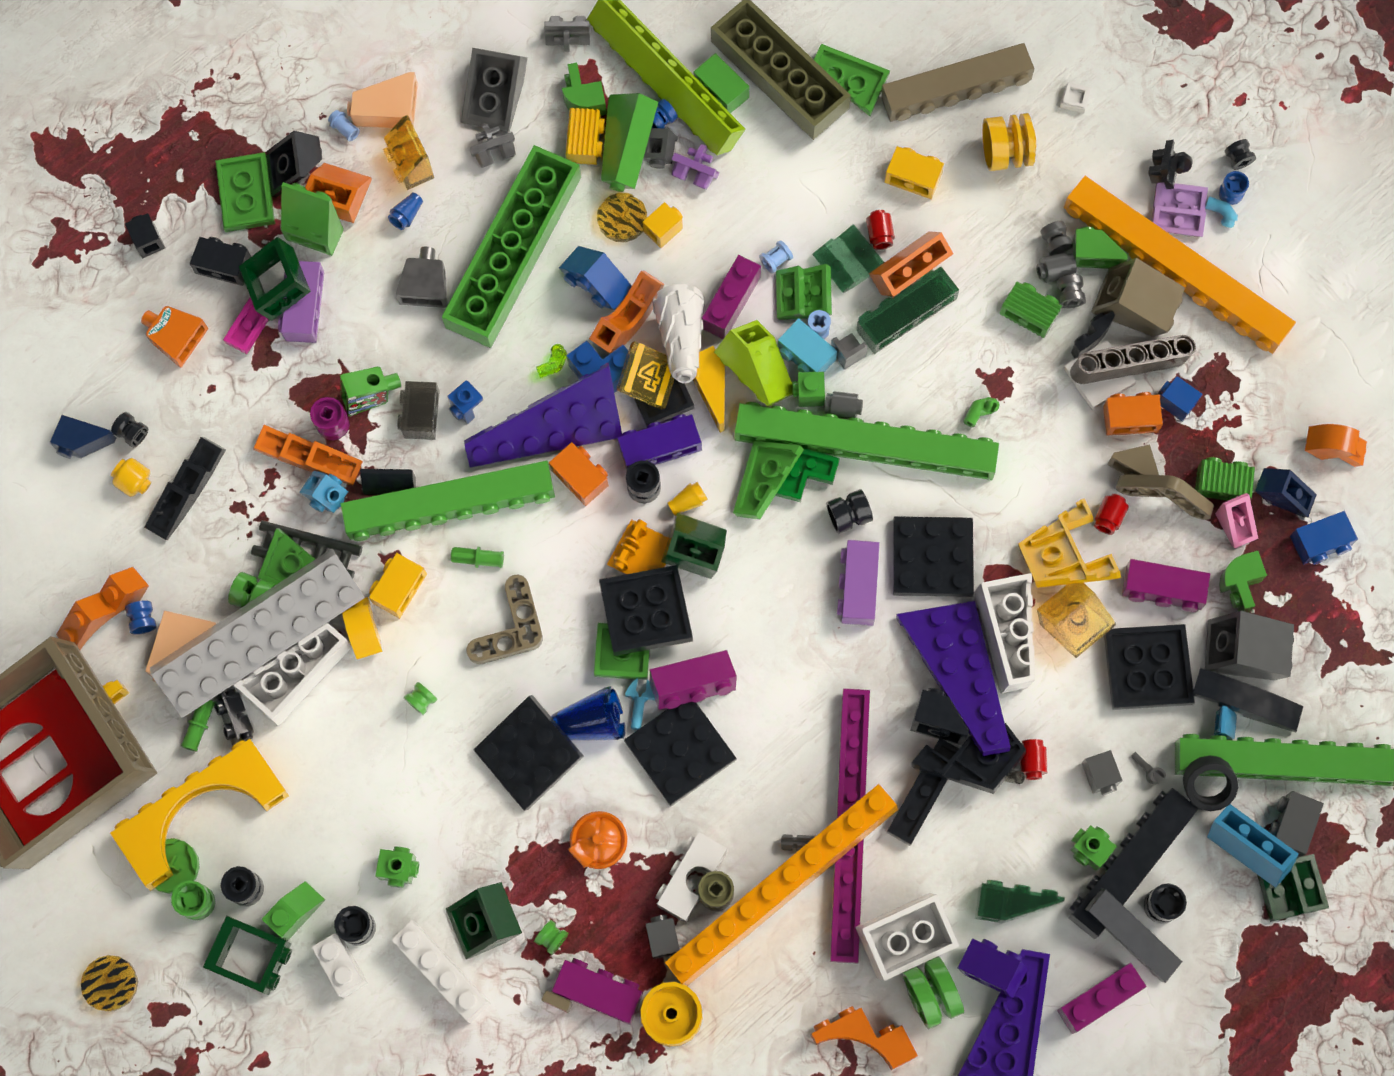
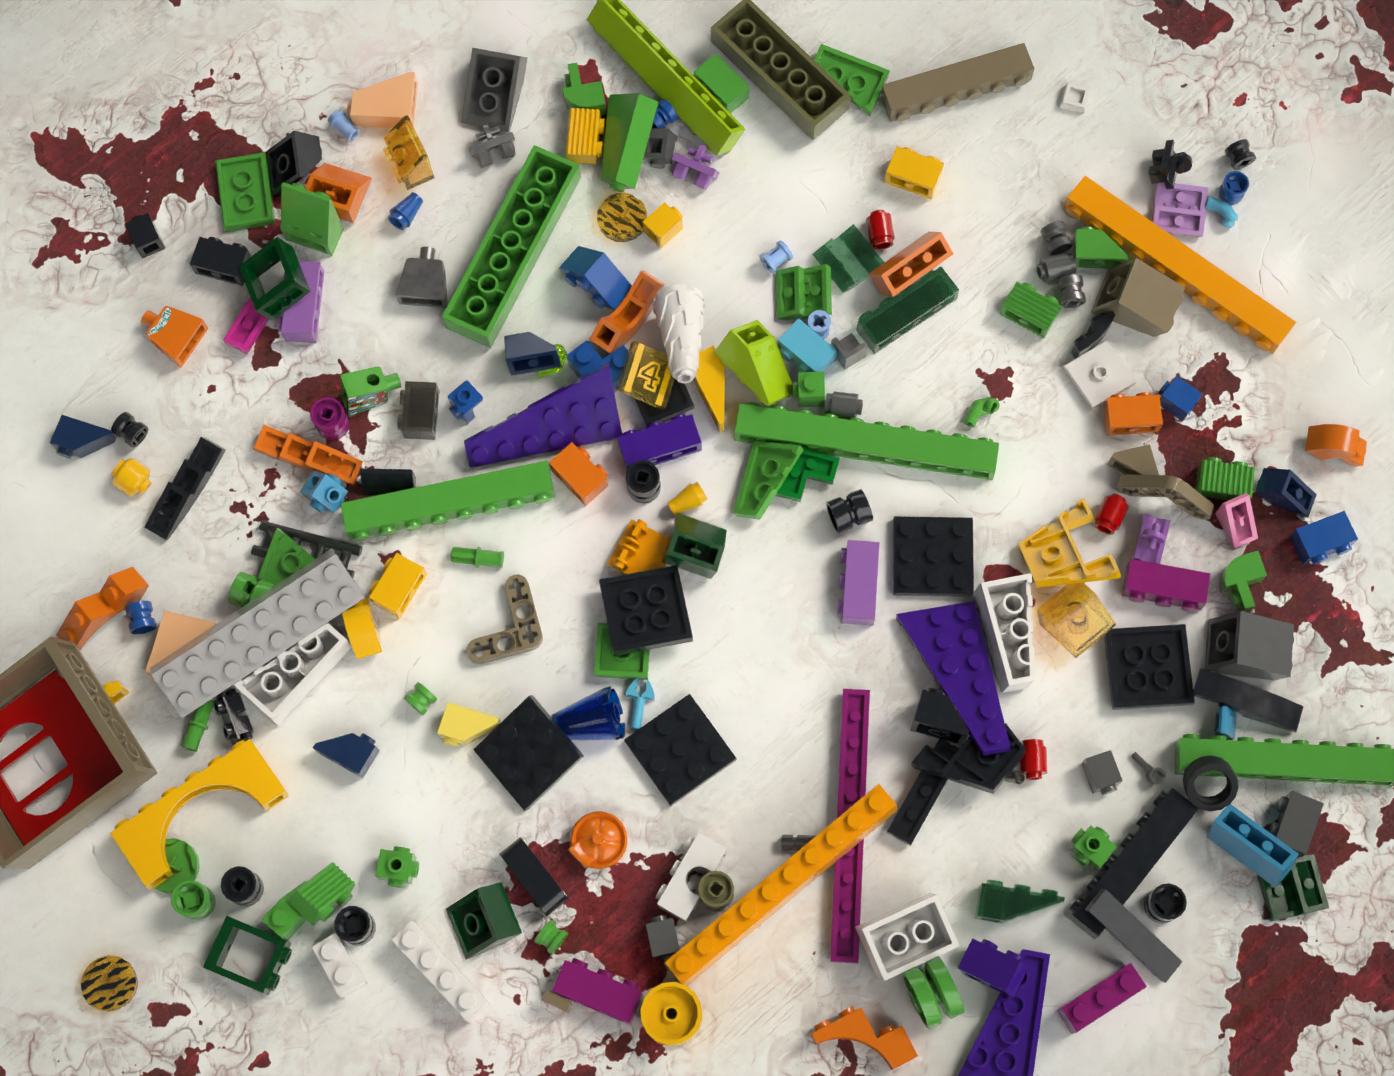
(322, 894): none -> bright green brick
(350, 752): none -> dark blue slope
(465, 725): none -> light yellow slope
(529, 353): none -> dark blue slope
(533, 876): none -> black beam
(567, 32): flat silver hips -> none
(693, 680): magenta brick -> none
(731, 297): magenta brick -> none
(1013, 141): yellow wheel -> none
(1124, 366): dark brown beam -> none
(1151, 539): none -> medium lavender hips

